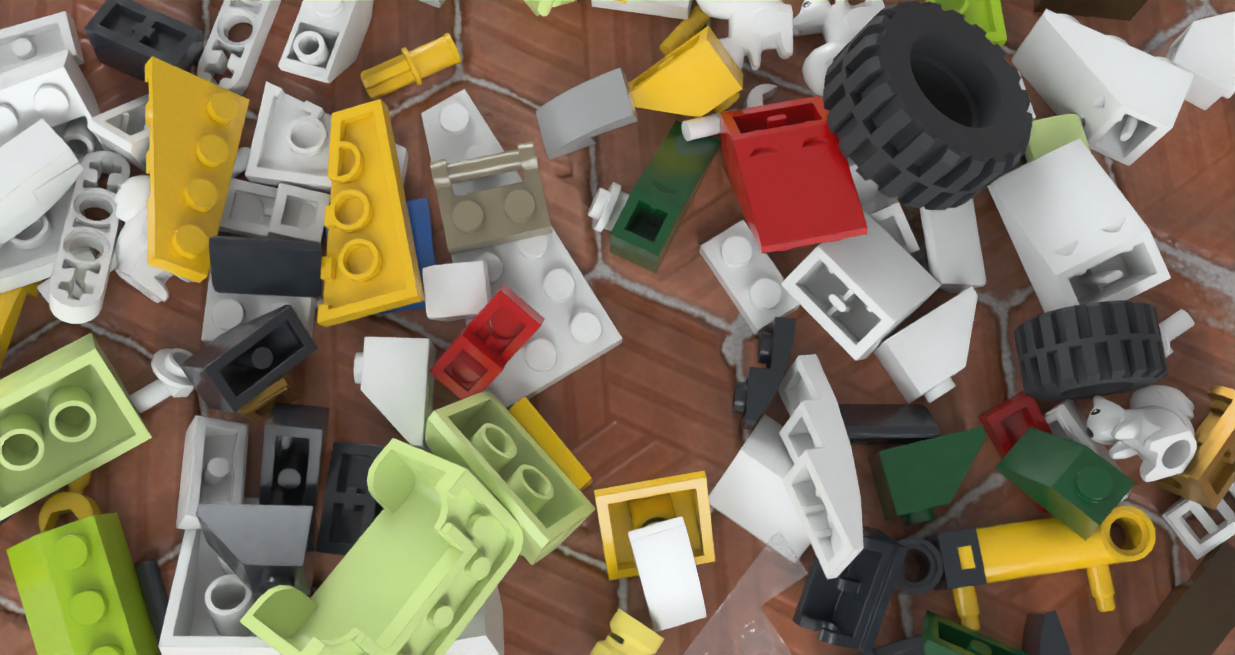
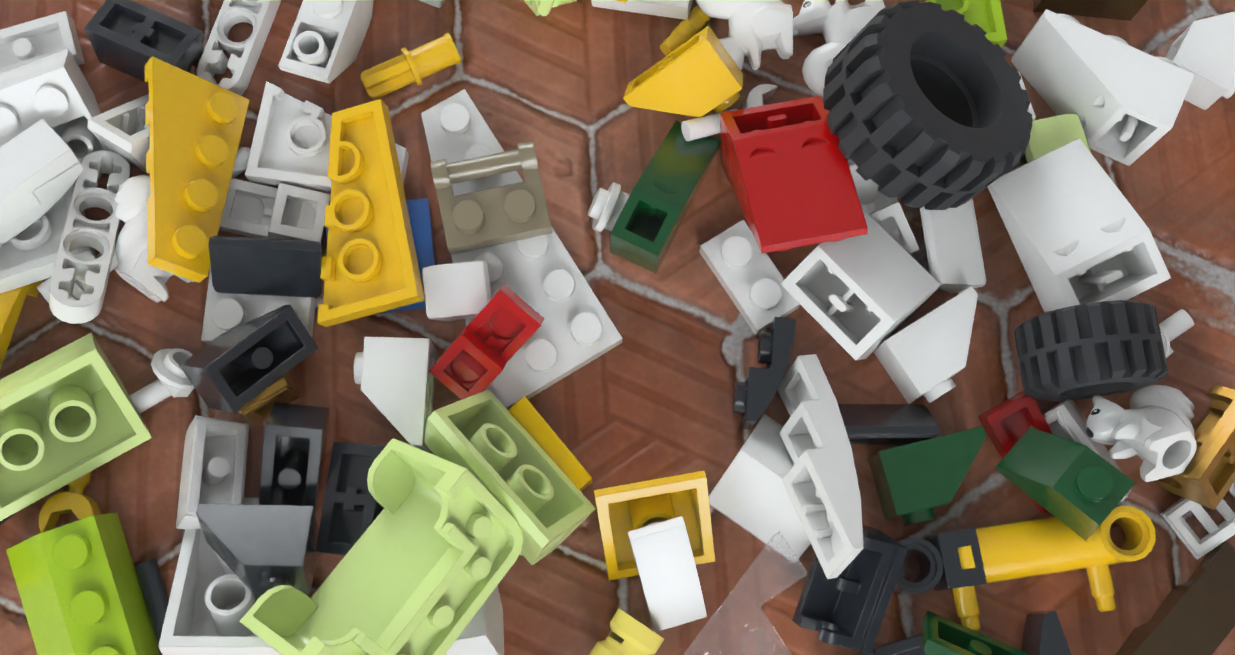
(584, 112): light grey slope -> none

